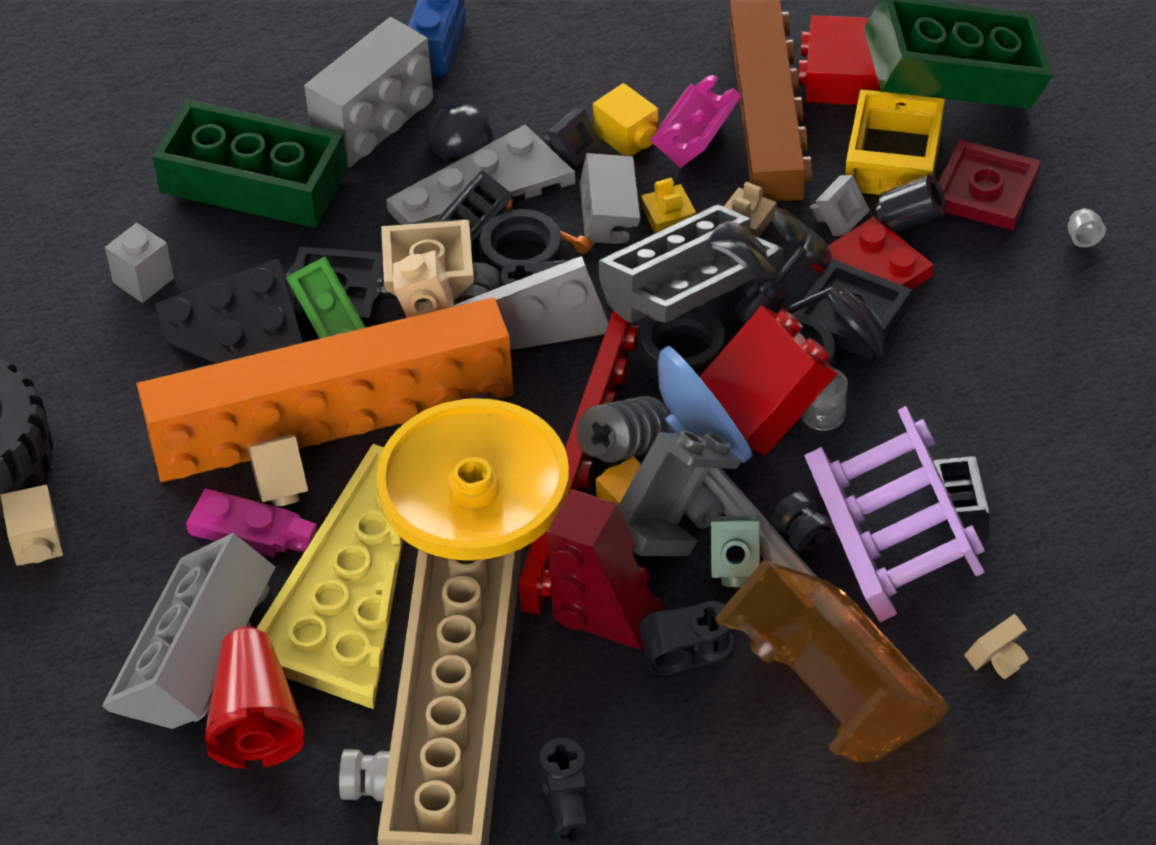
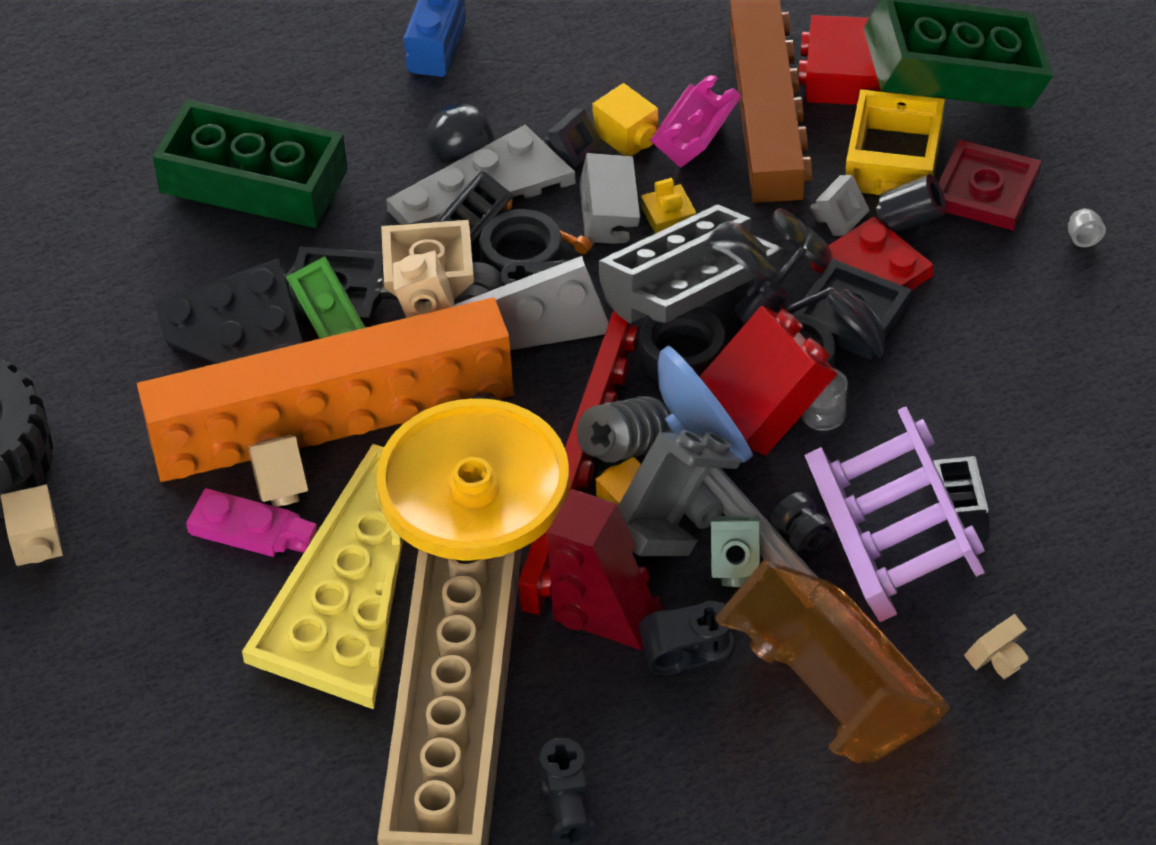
(139, 262): light grey brick -> none
(179, 648): light grey slope -> none
(251, 704): red cone -> none
(362, 774): light grey wheel -> none
(372, 88): light grey brick -> none
(752, 204): tan tile -> none

